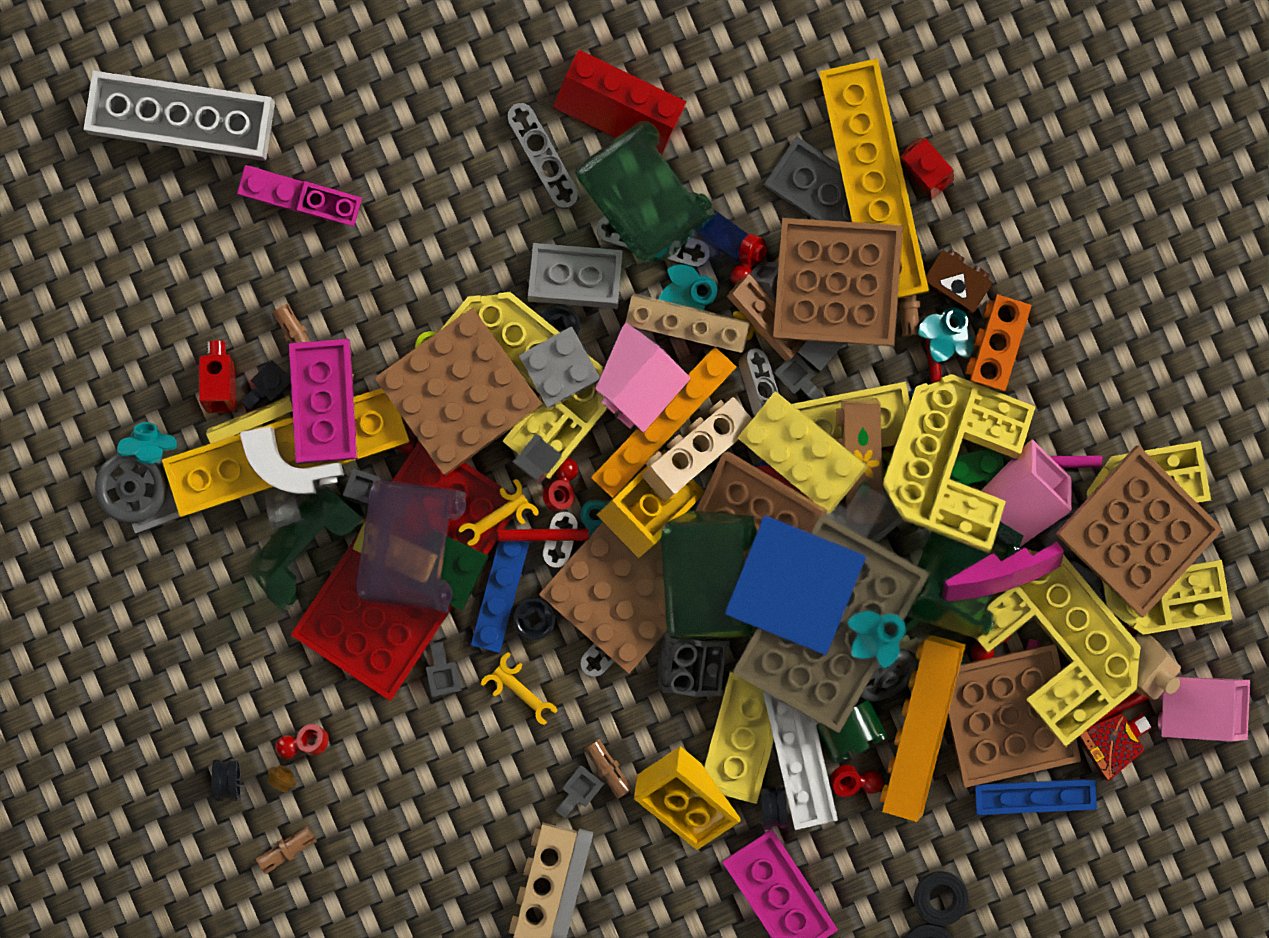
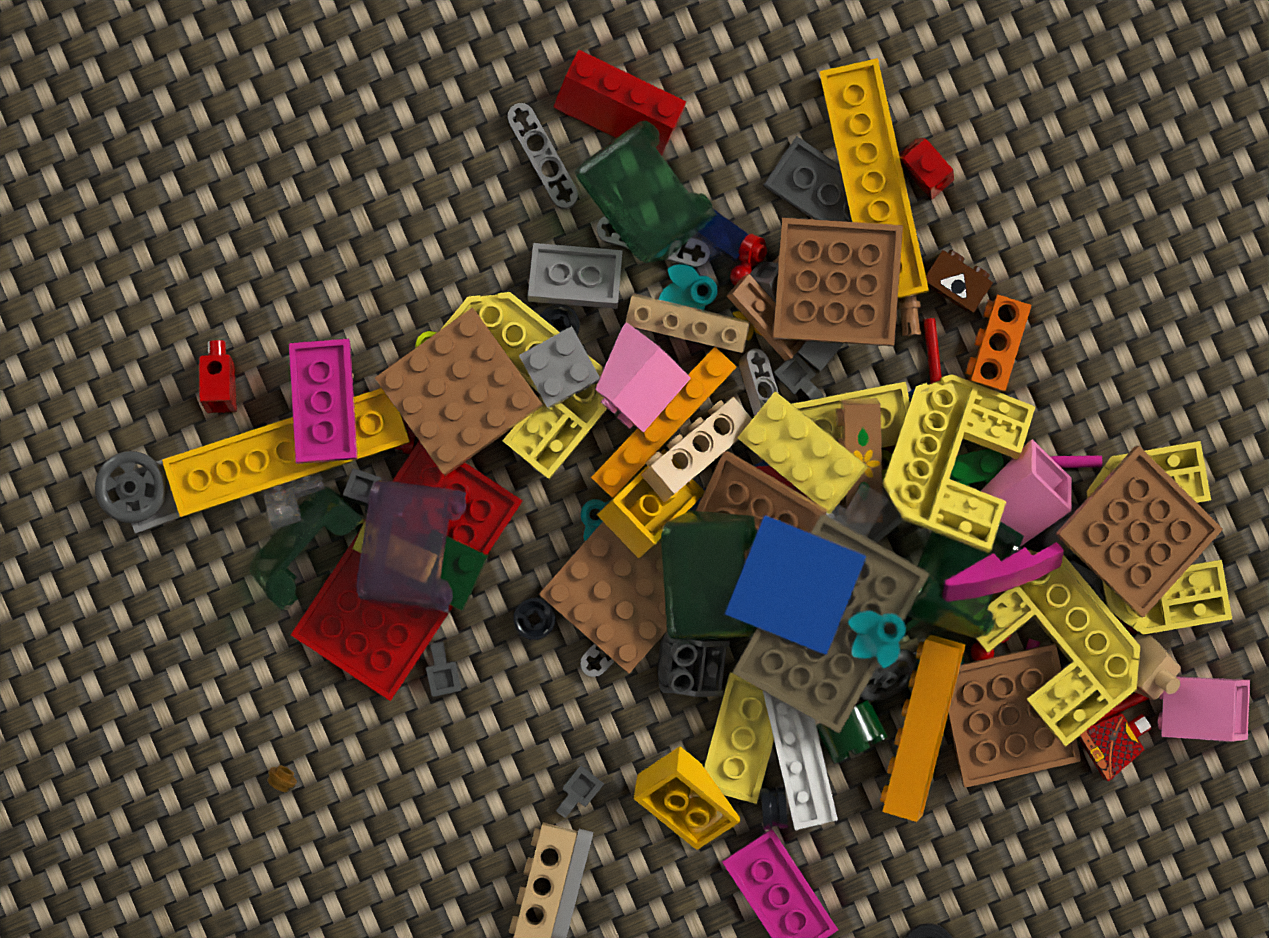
(146, 443): teal plate -> none
(179, 115): white brick -> none
(226, 780): black wheel -> none
(266, 460): white arch -> none
(269, 383): black plate -> none
(276, 411): light yellow plate -> none
(286, 850): medium nougat pin -> none
(288, 746): red plate -> none
(290, 325): medium nougat pin -> none
(299, 196): dark pink slope -> none
(500, 595): blue plate -> none
(502, 675): yellow bar -> none
(517, 503): yellow bar -> none
(538, 458): dark grey panel -> none
(543, 535): red bar -> none
(564, 490): red plate -> none
(566, 545): white beam -> none
(608, 768): medium nougat pin -> none
(870, 781): red plate -> none
(945, 338): teal plate -> none
(958, 905): black tyre -> none
(1035, 796): blue plate -> none

